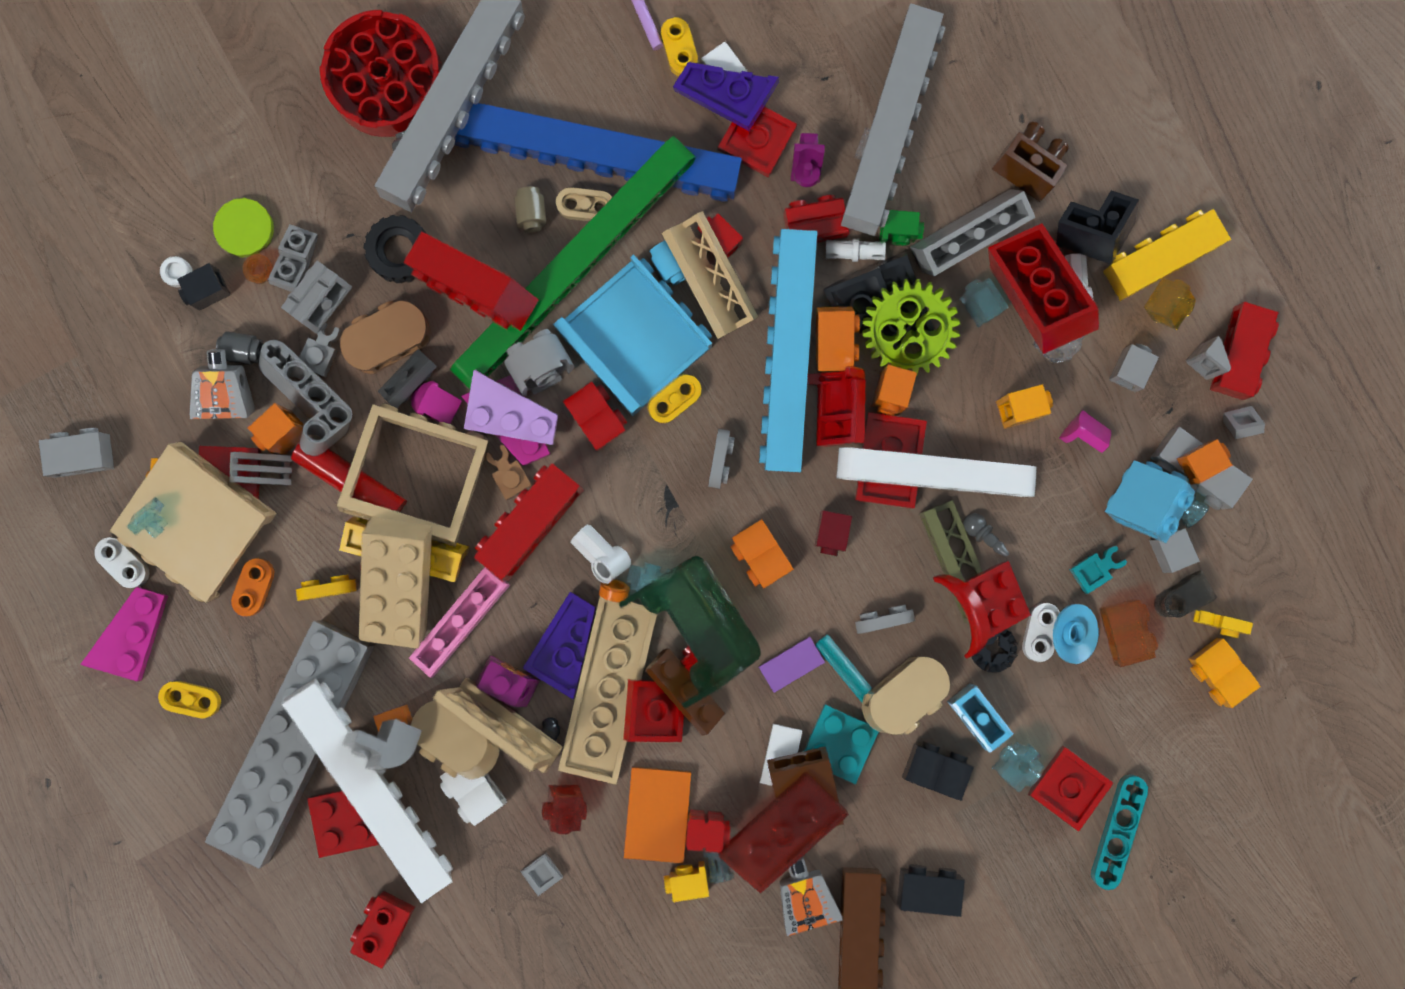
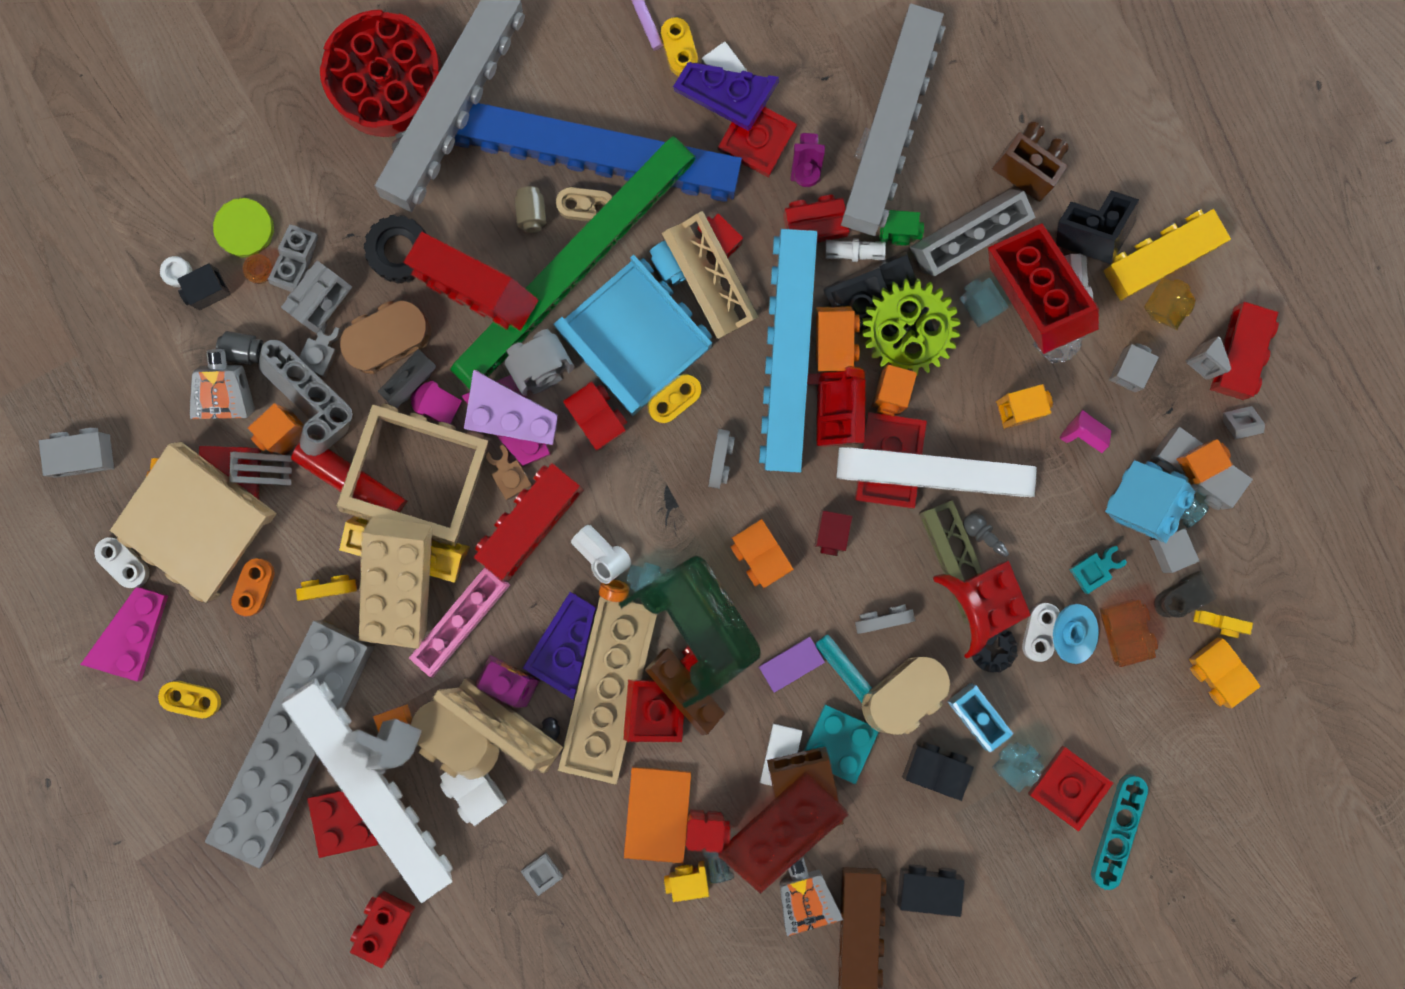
(148, 518): clear light blue tile -> none
(564, 808): clear red brick -> none

